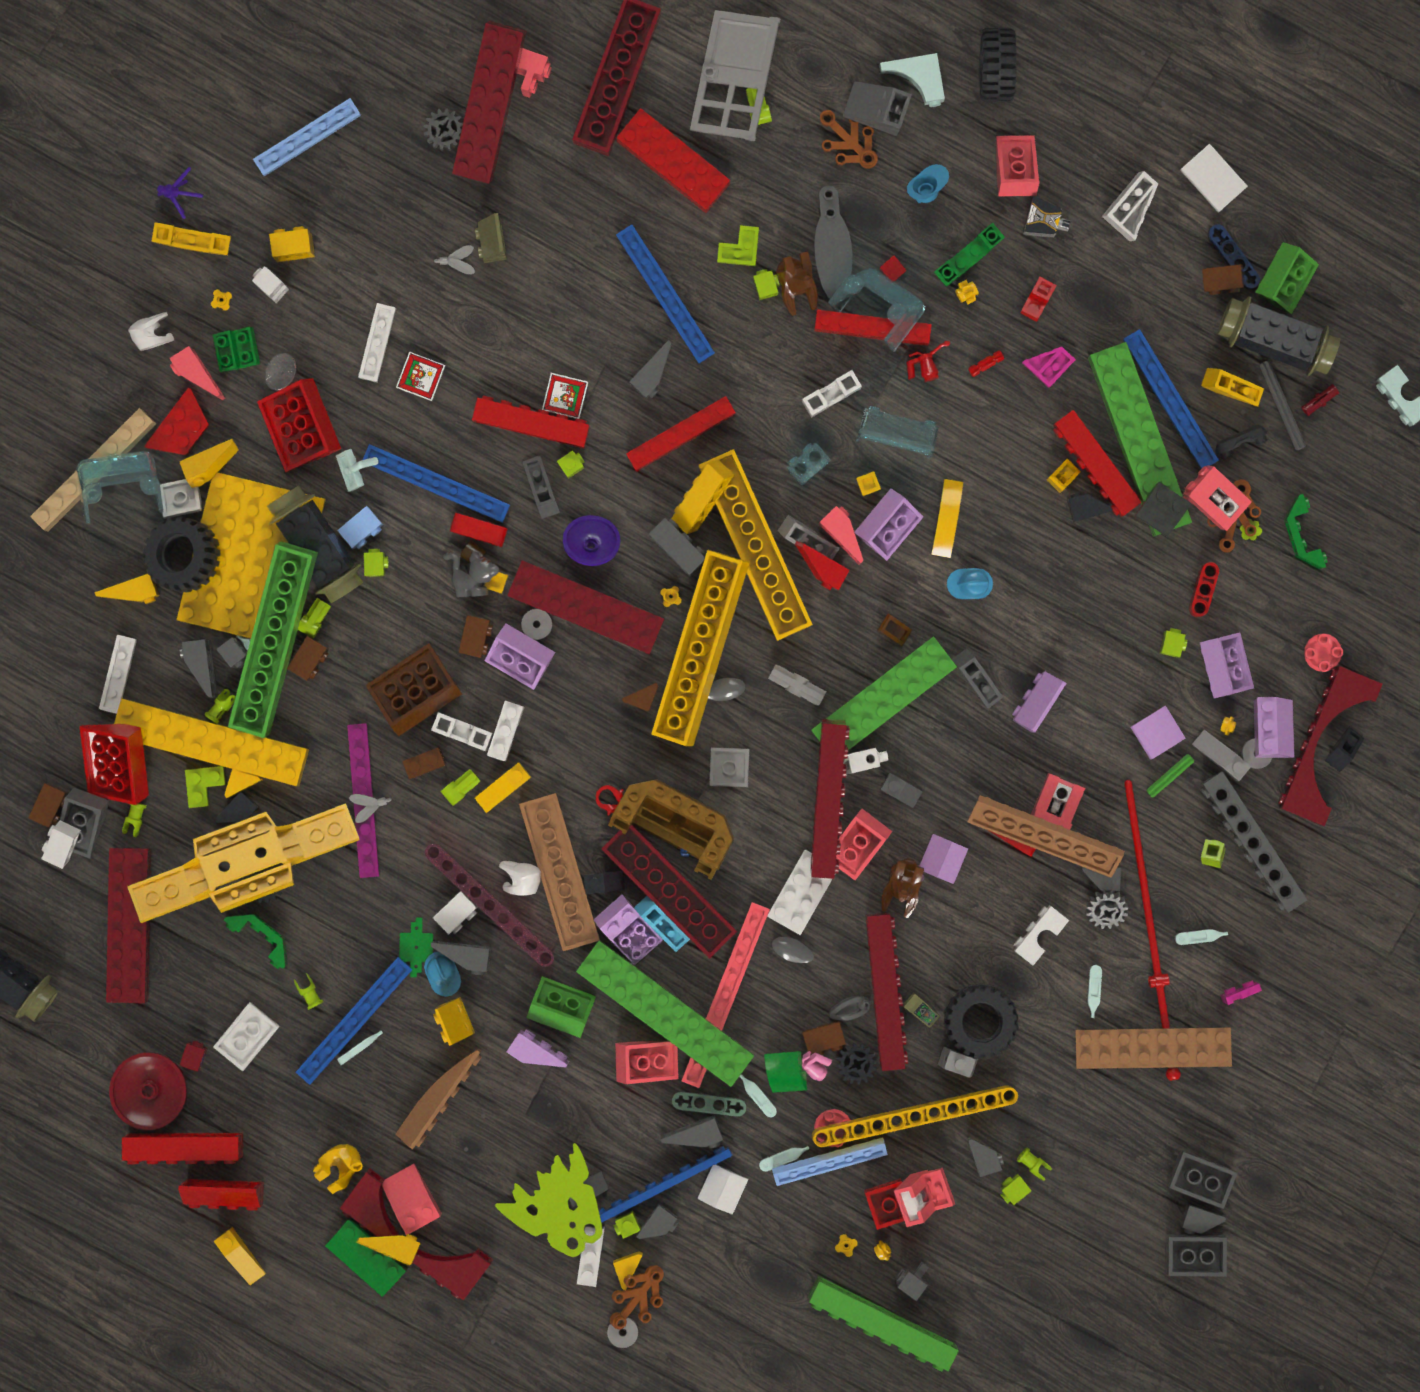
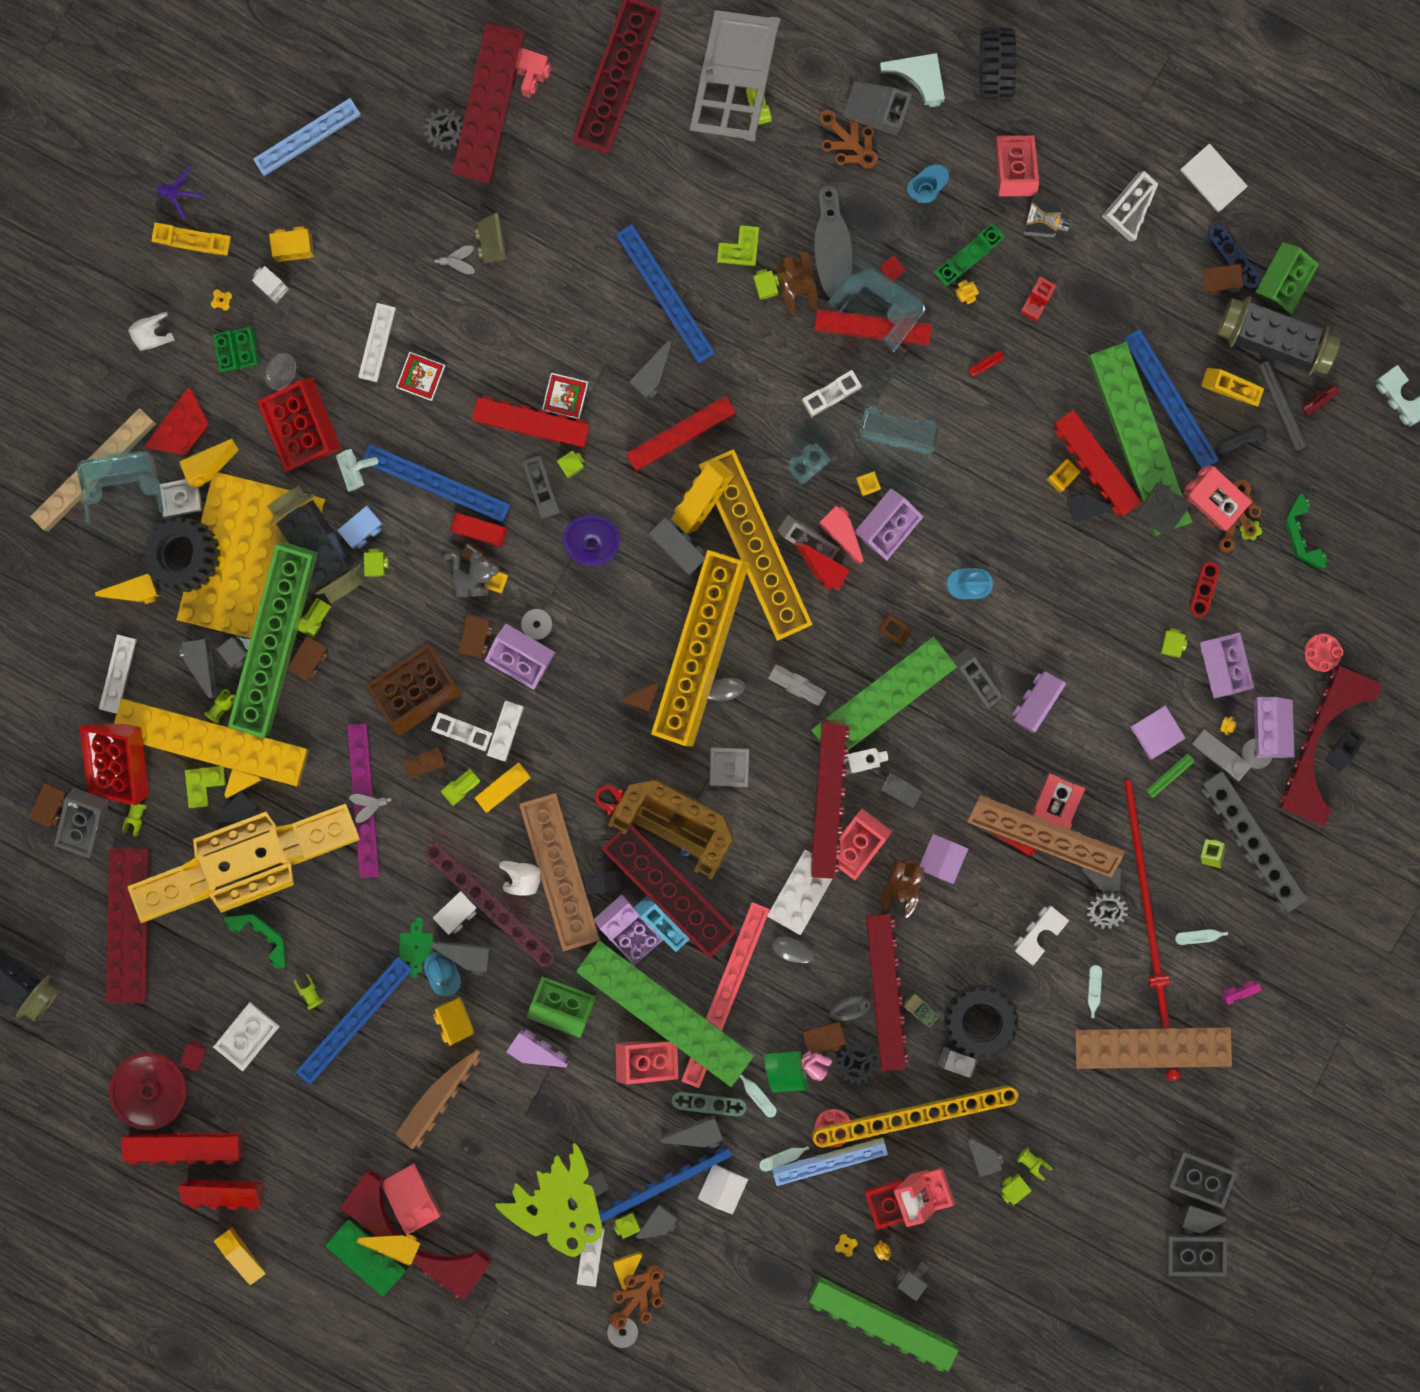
(60, 844): white brick -> none
(190, 366): coral slope -> none
(345, 1158): yellow piece -> none
(358, 1048): light aqua piece -> none
(585, 607): dark red brick -> none
(668, 601): yellow plate -> none
(673, 160): red brick -> none
(928, 368): red piece -> none
(947, 518): yellow slope -> none
(1049, 365): dark pink wing -> none

